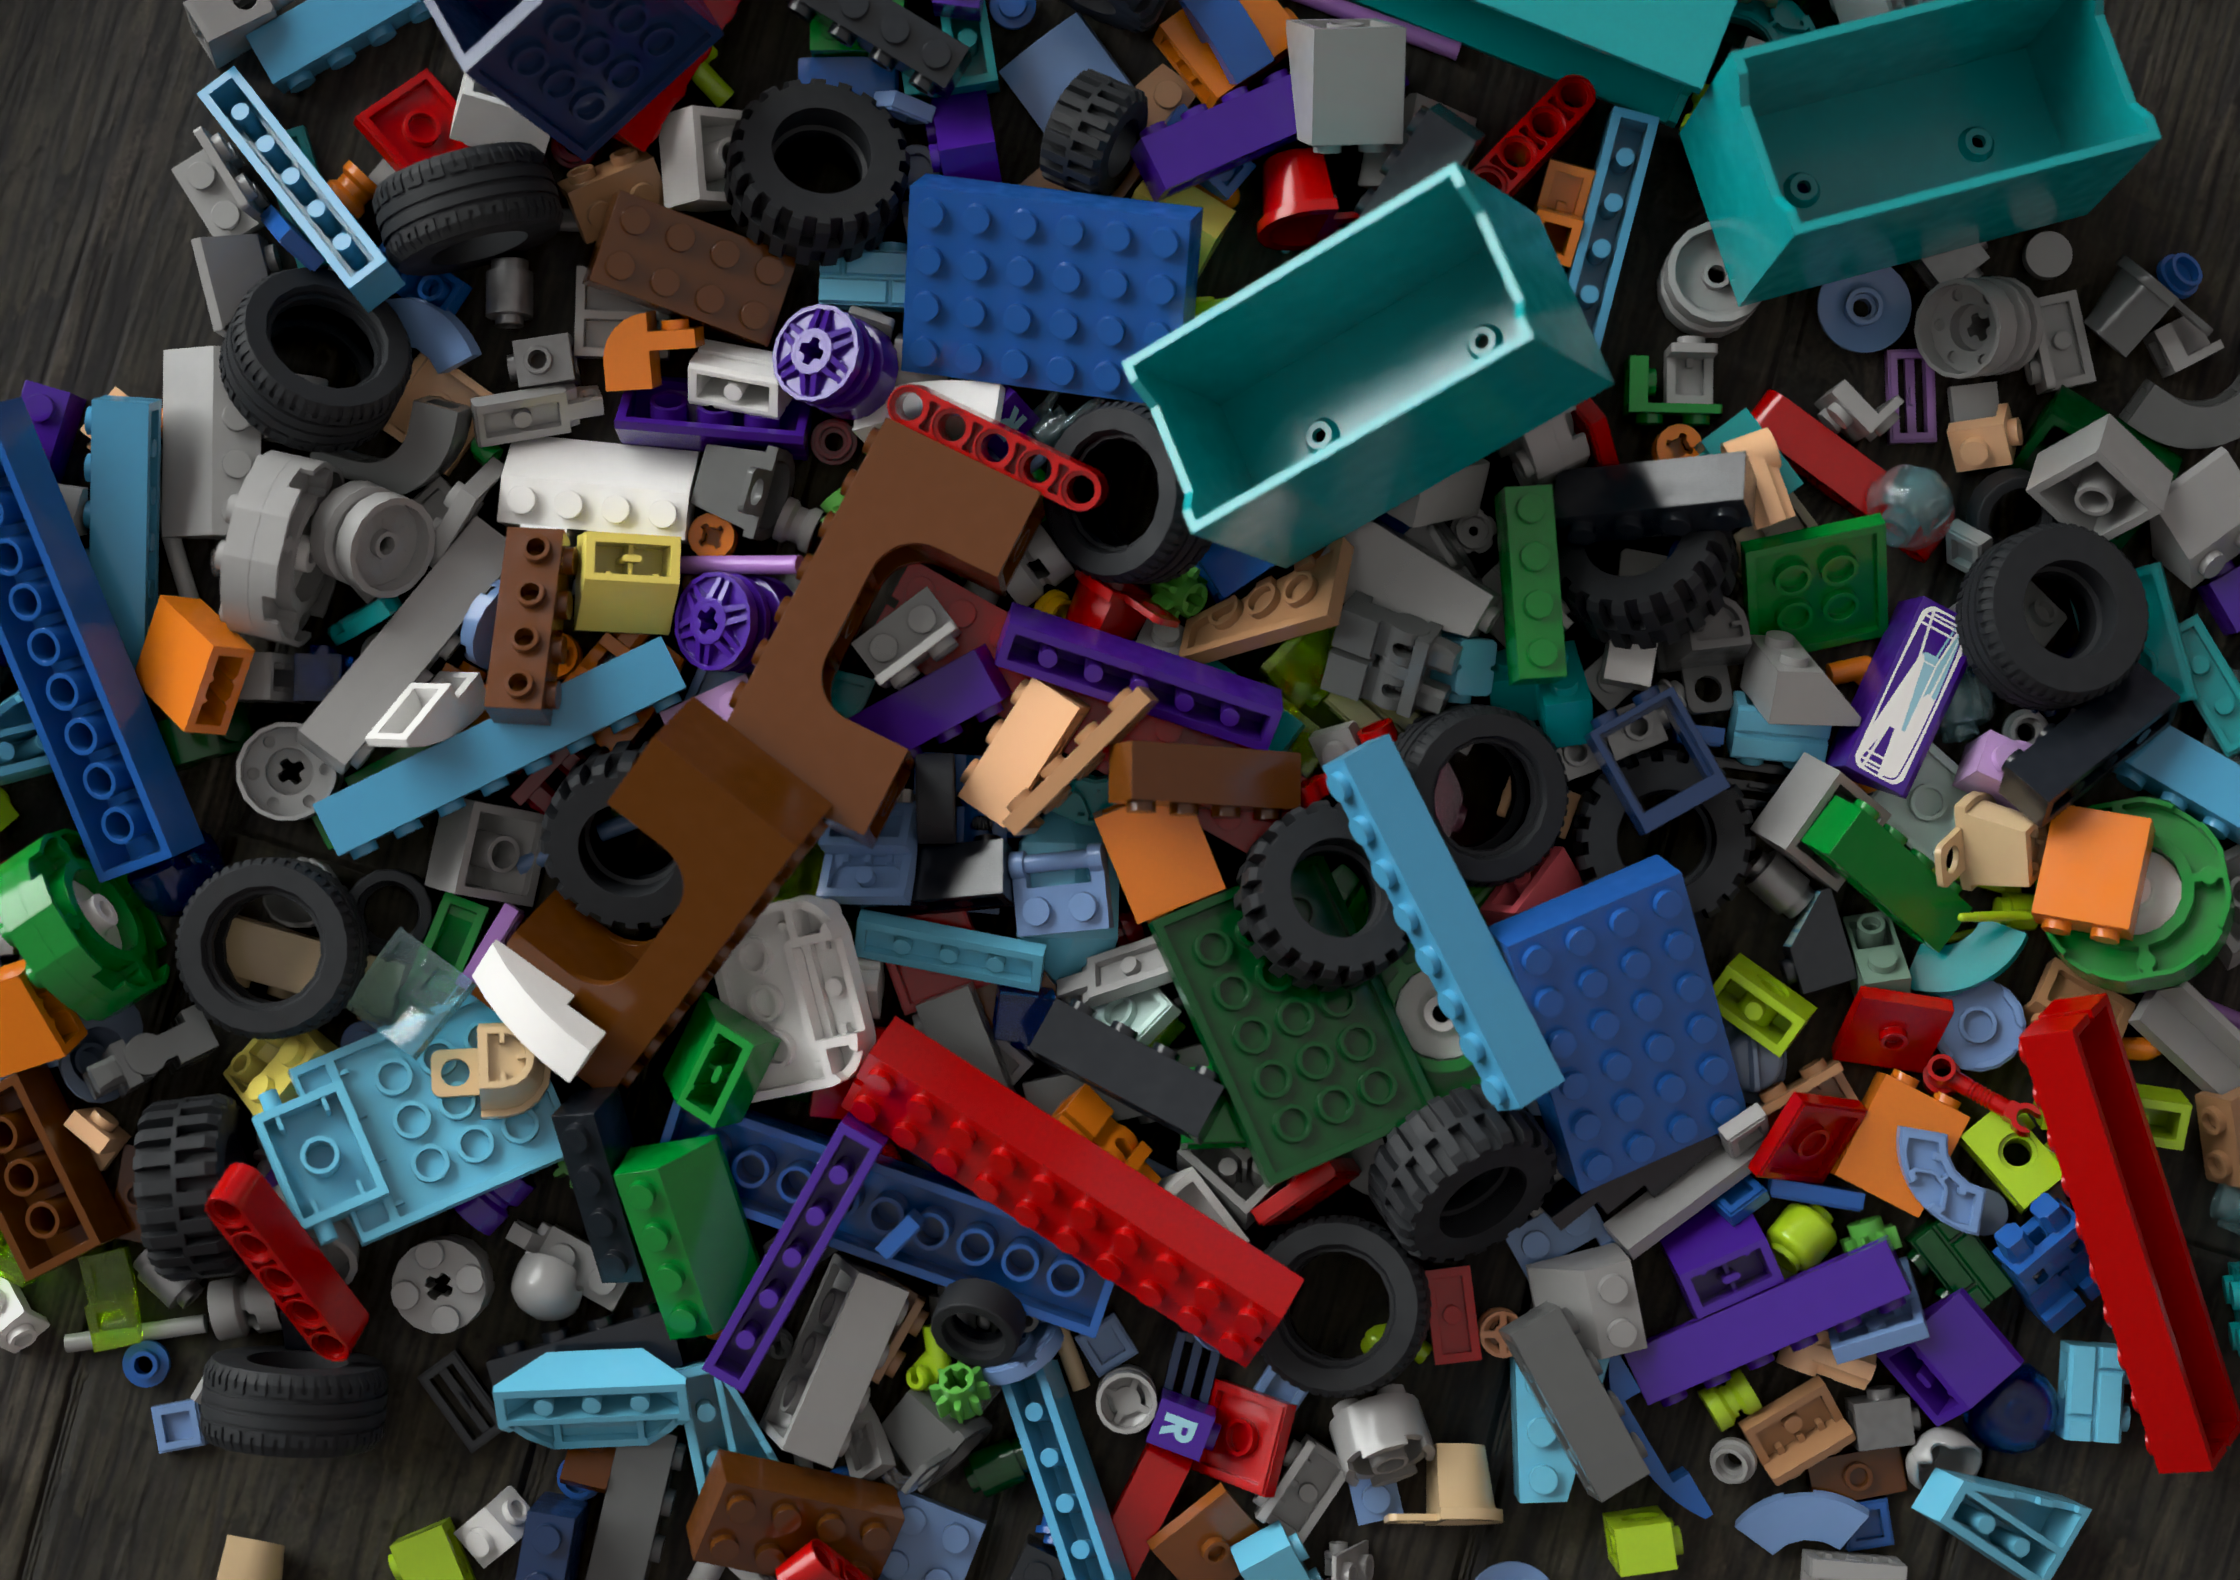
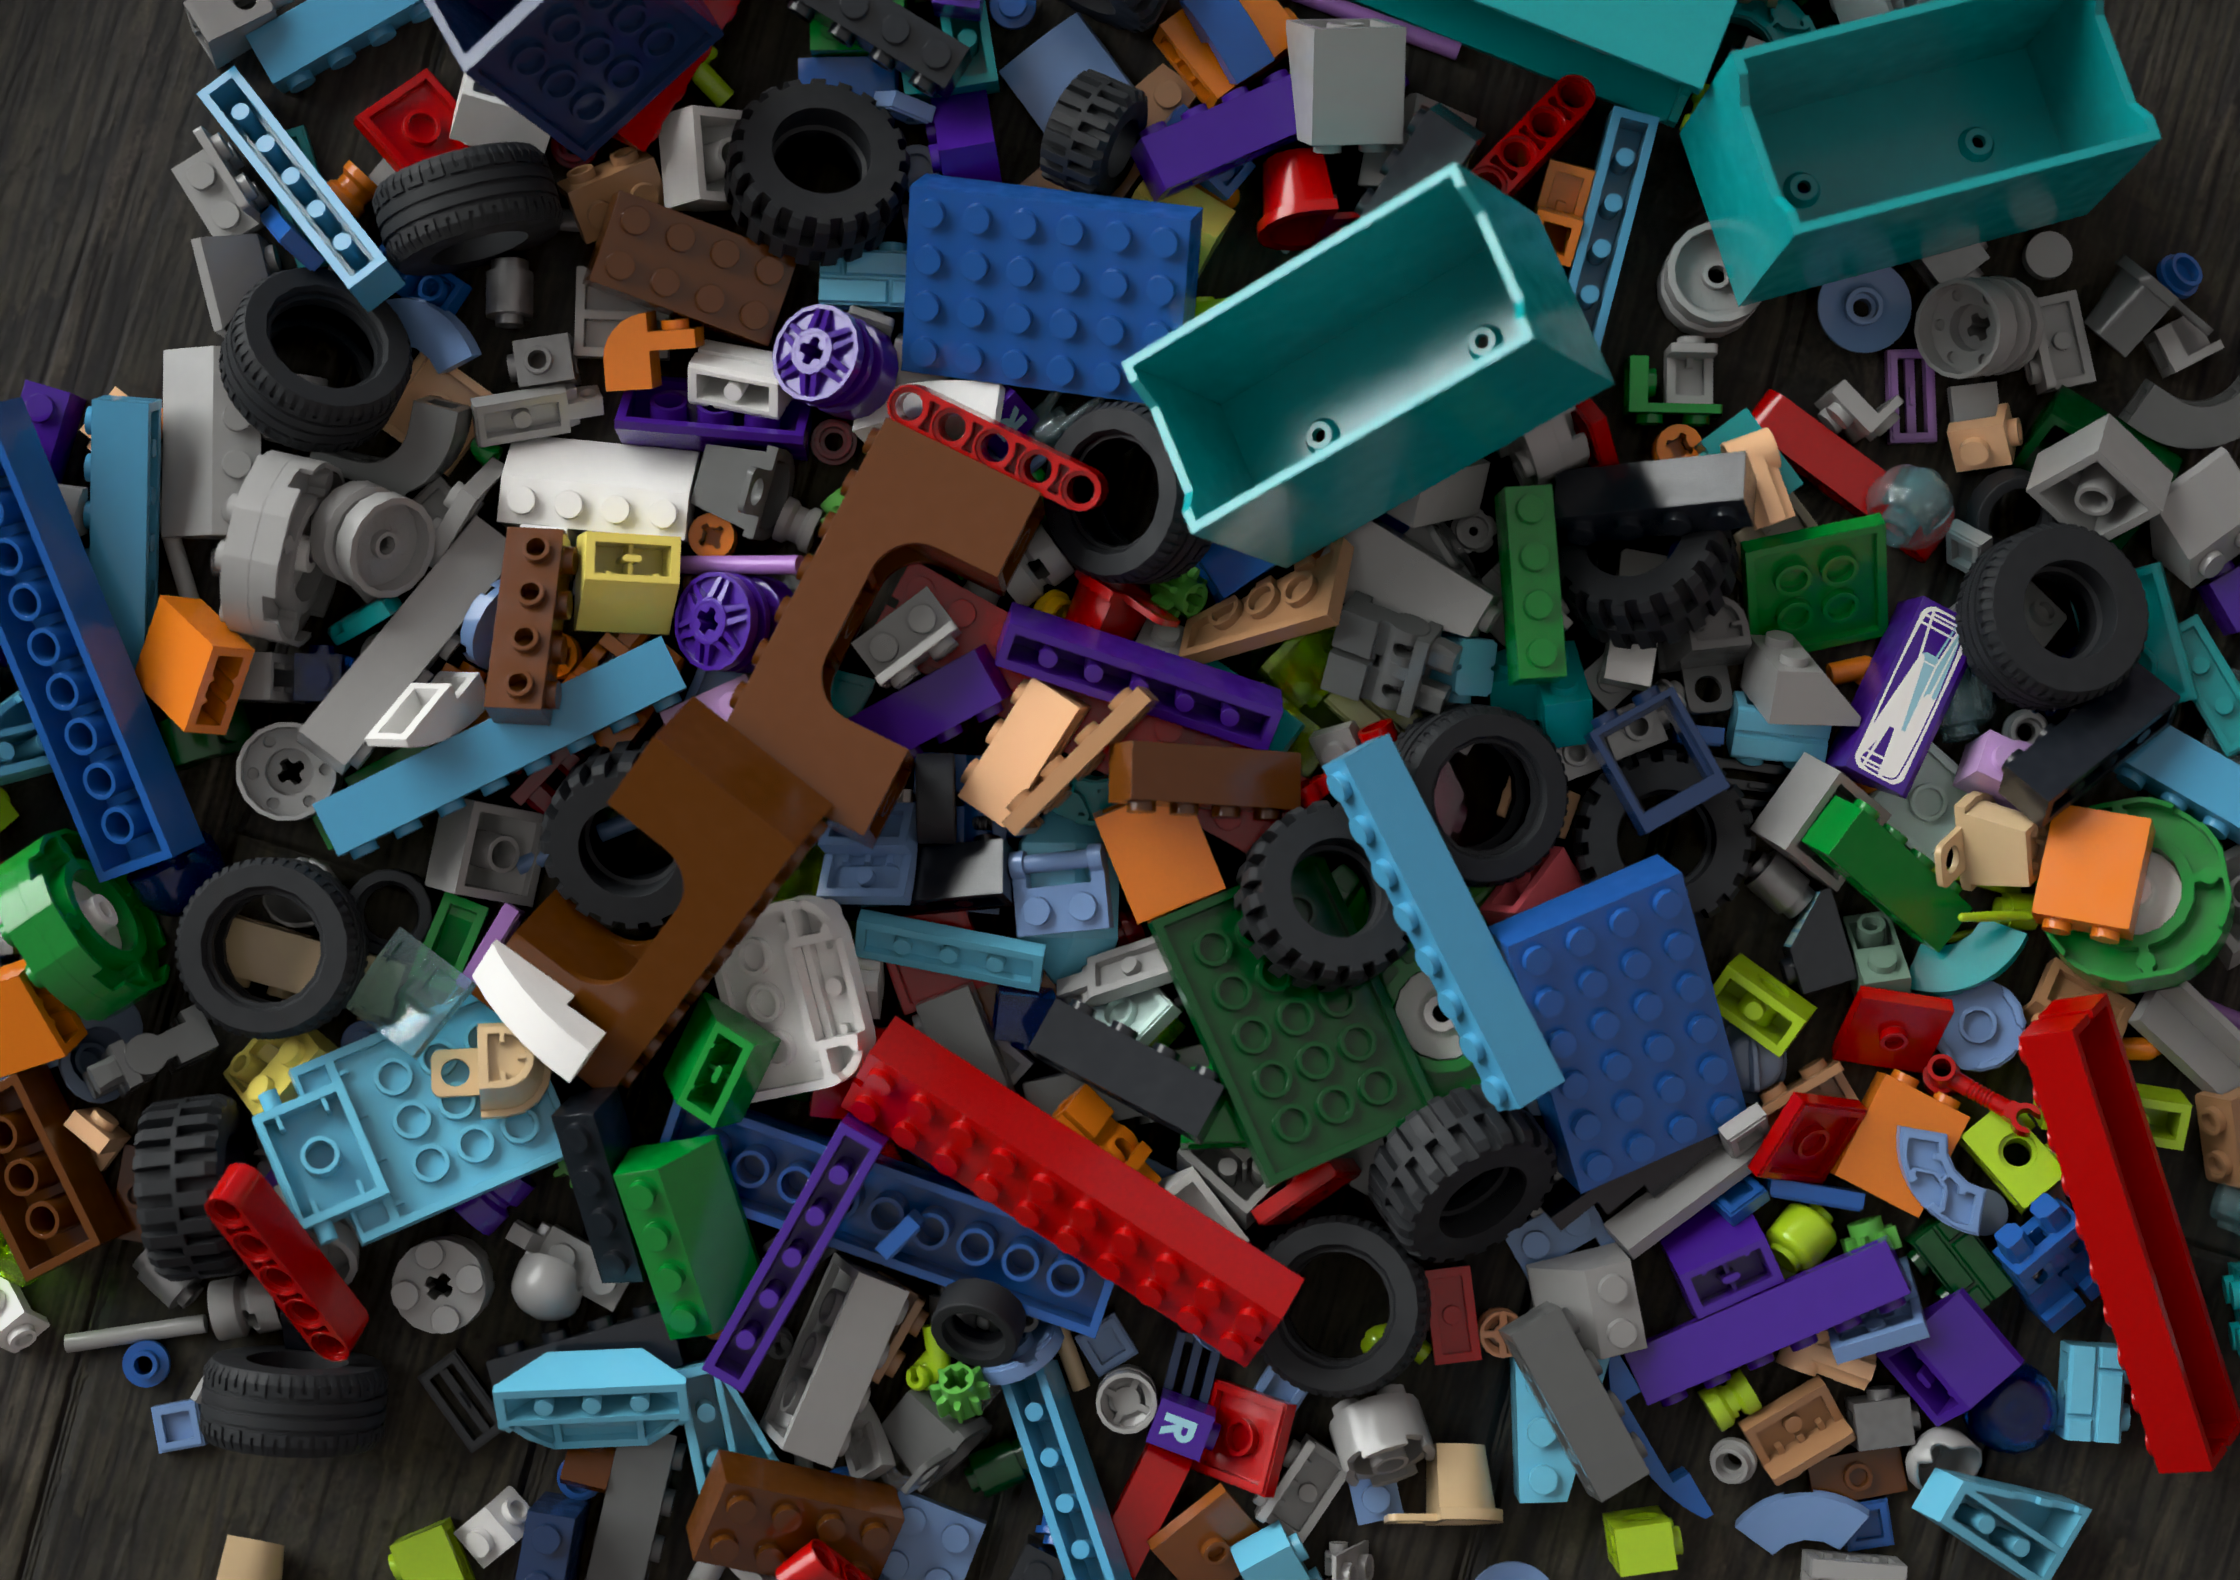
(112, 1299): clear neon green slope -> none

